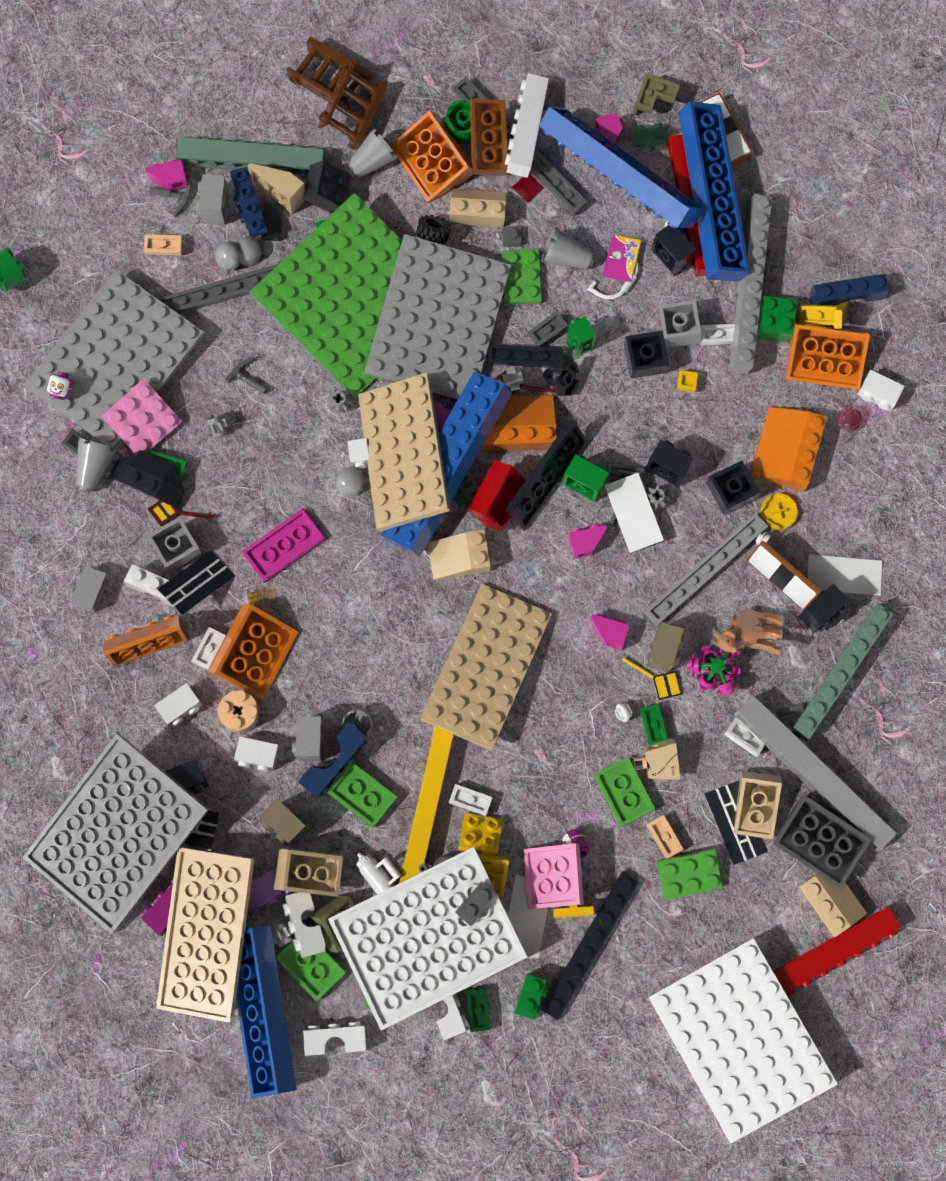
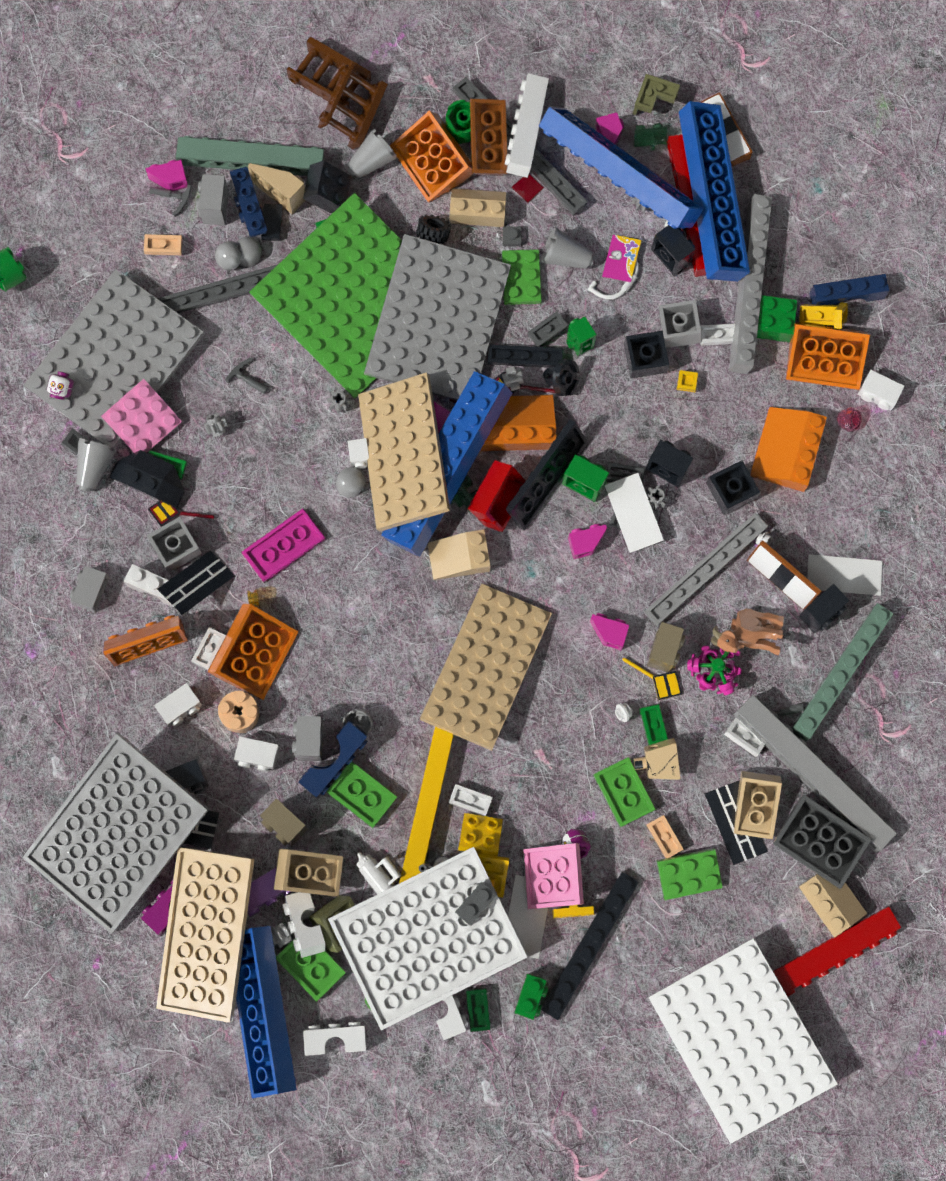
(779, 511): yellow tile -> none

